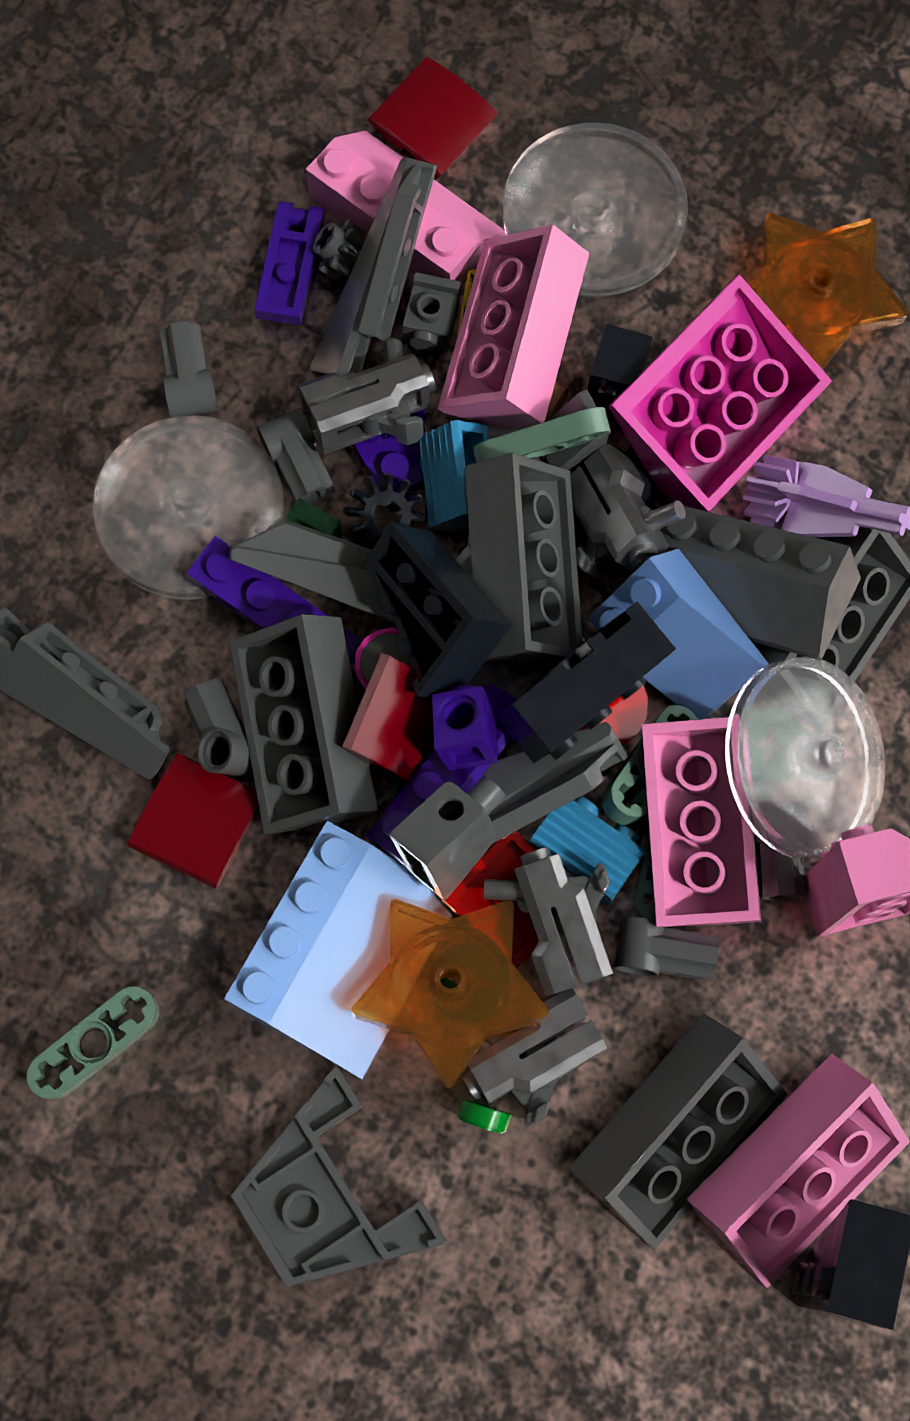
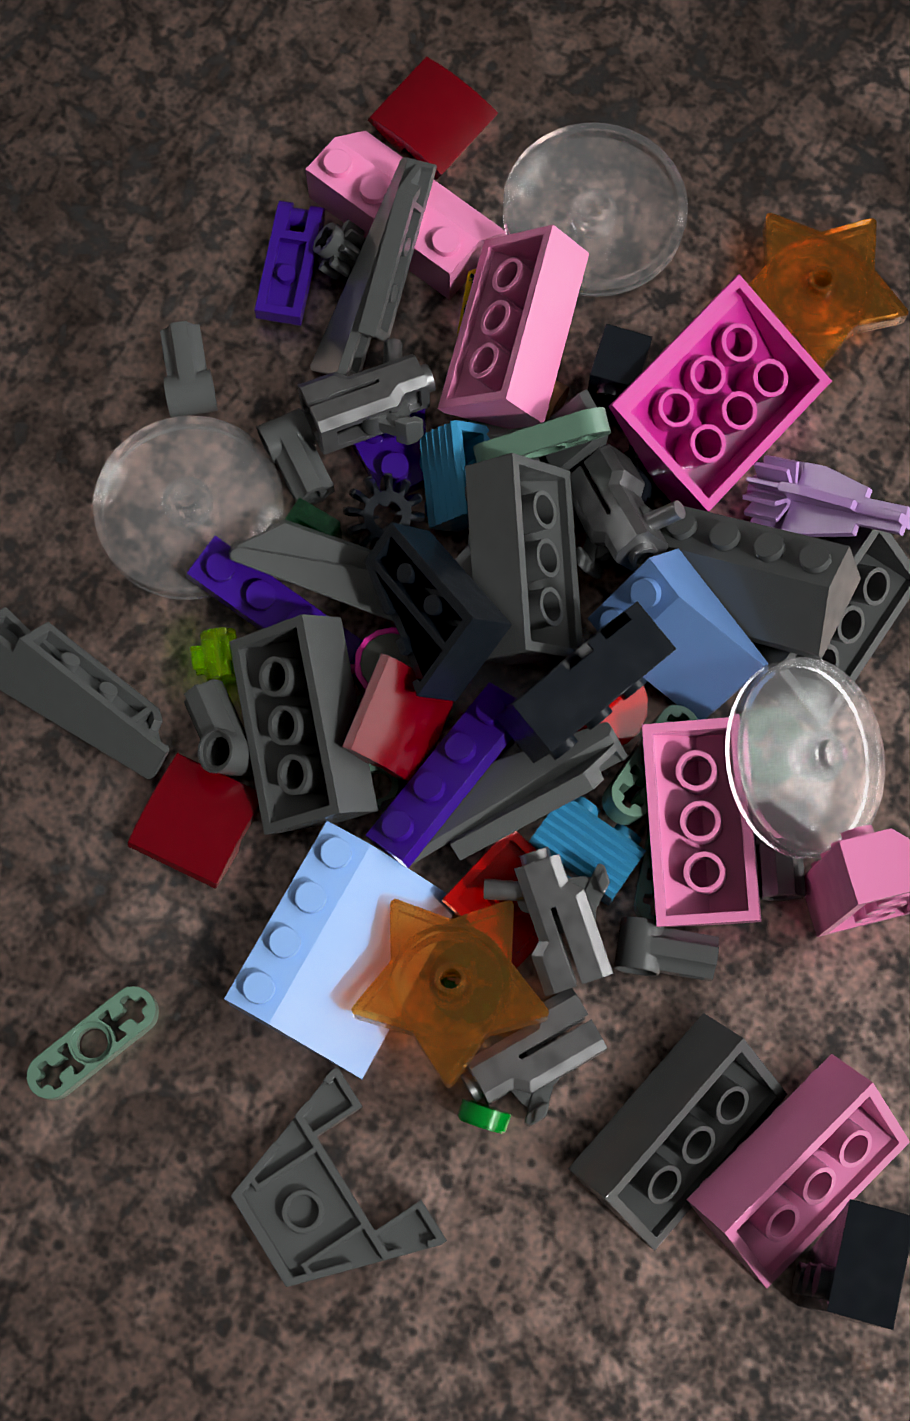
(214, 655): none -> clear neon green gear
(441, 301): dark grey brick -> none
(448, 834): dark grey torso -> none
(473, 743): dark purple brick -> none

